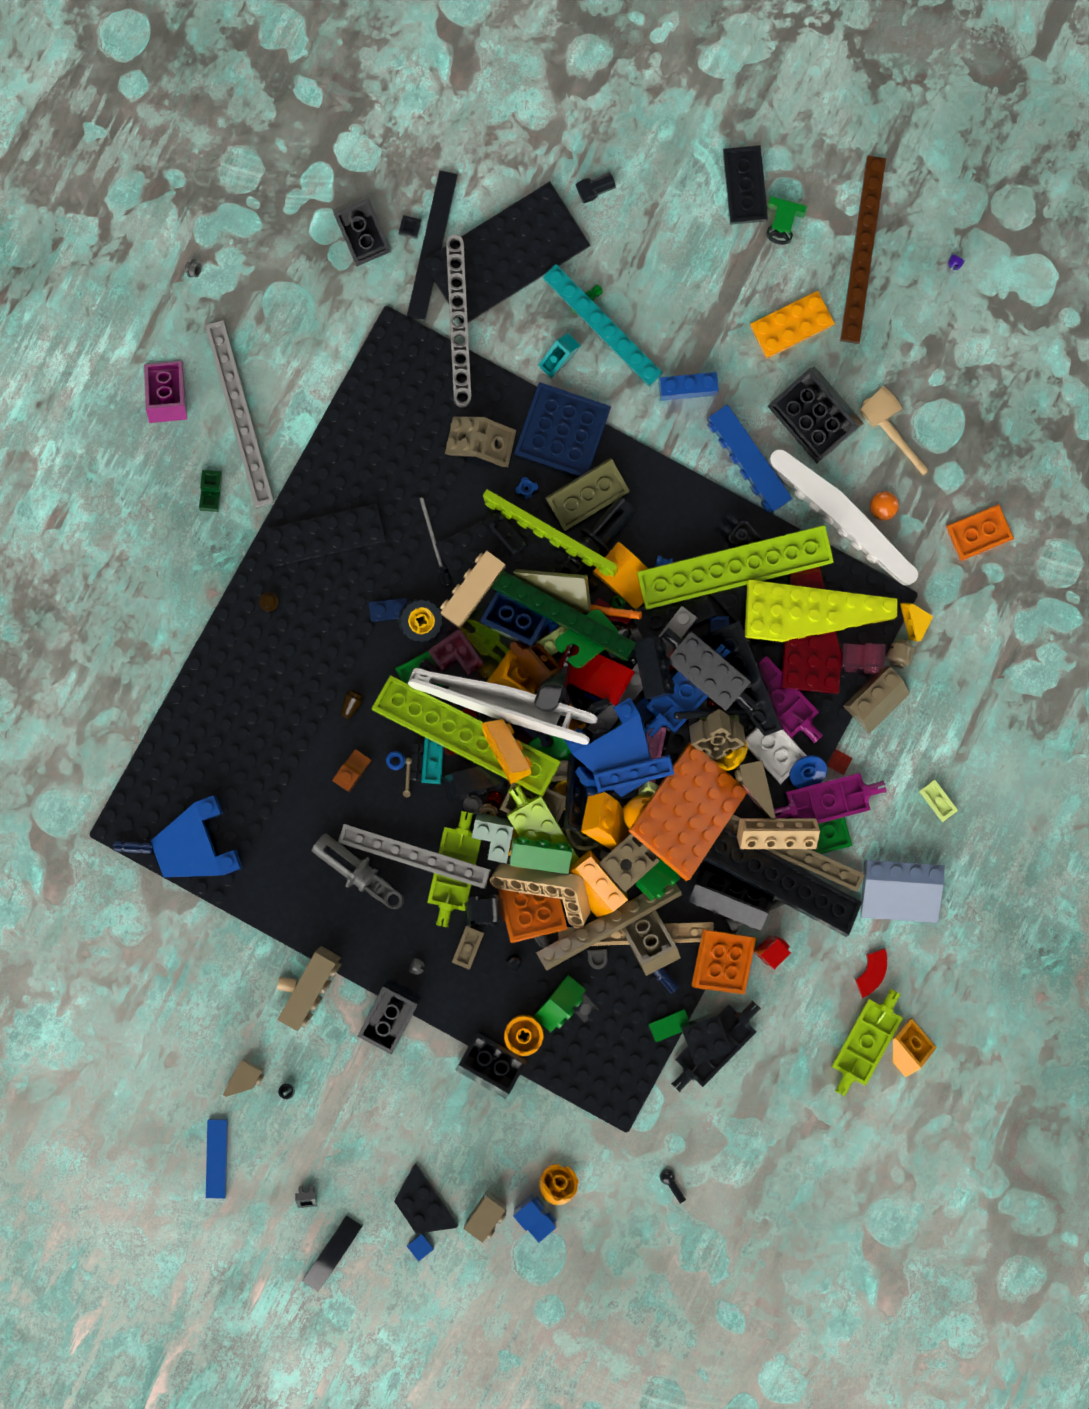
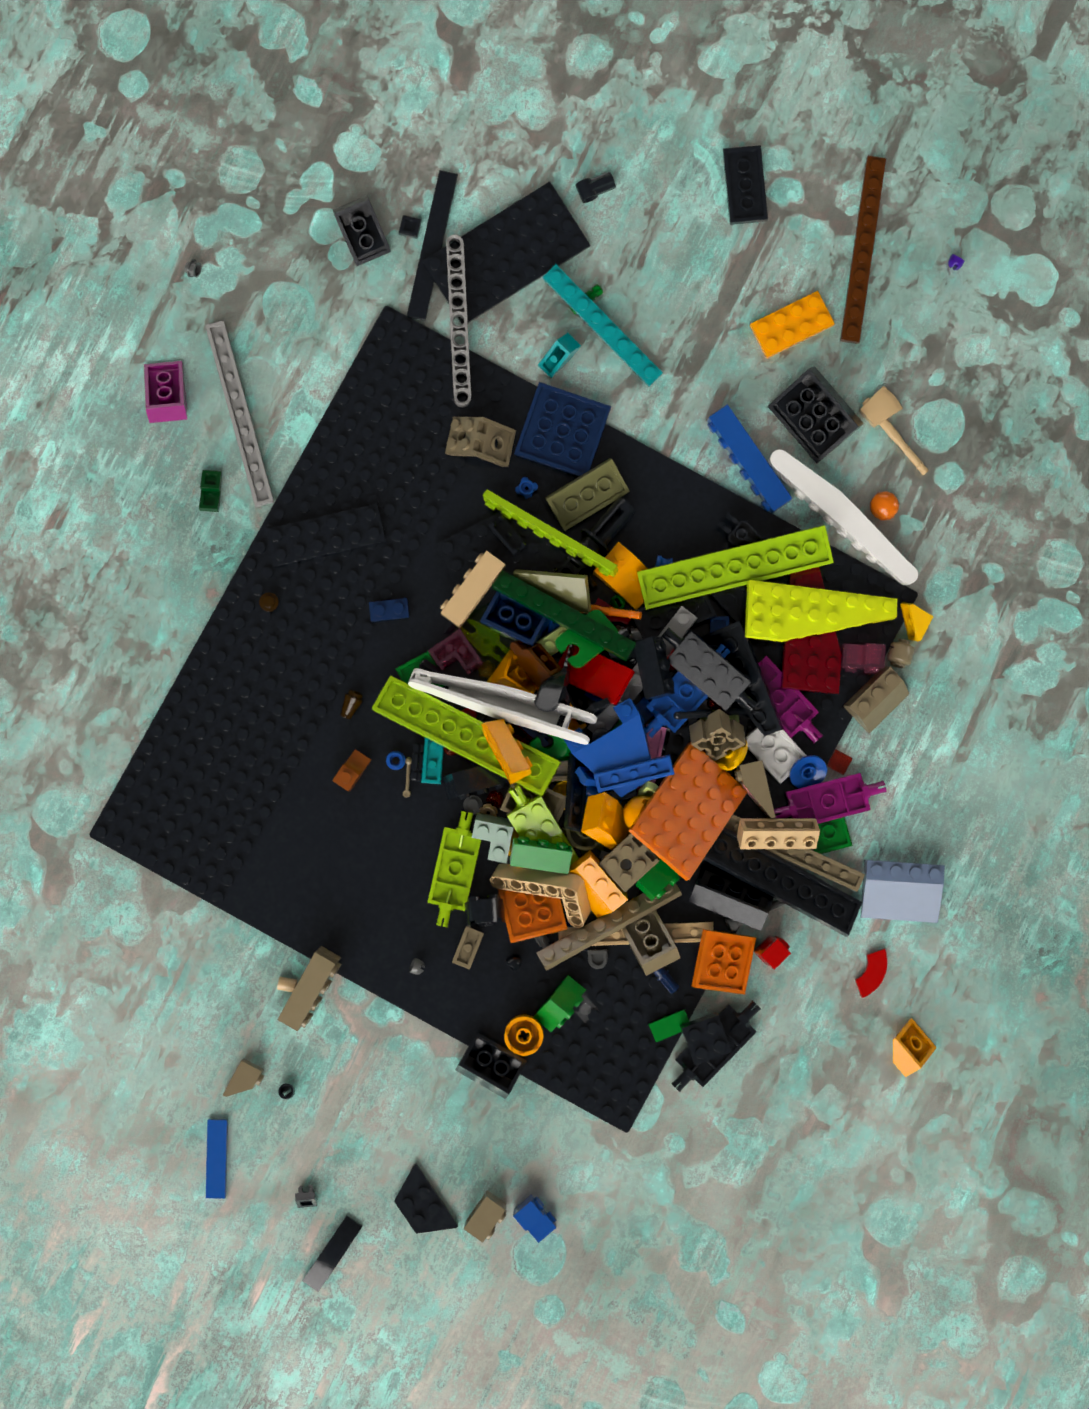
(134, 847): dark blue axle -> none
(186, 847): blue wedge -> none
(362, 877): dark grey piece -> none
(389, 1017): black brick -> none
(414, 856): light grey plate -> none
(417, 609): black wheel -> none
(420, 1247): blue tile -> none
(444, 577): piece -> none
(558, 1184): light orange cylinder -> none
(667, 1177): black bar -> none
(688, 386): blue brick -> none
(783, 219): green piece -> none
(867, 1042): lime plate -> none
(938, 800): yellowish green plate -> none
(979, 532): orange tile -> none

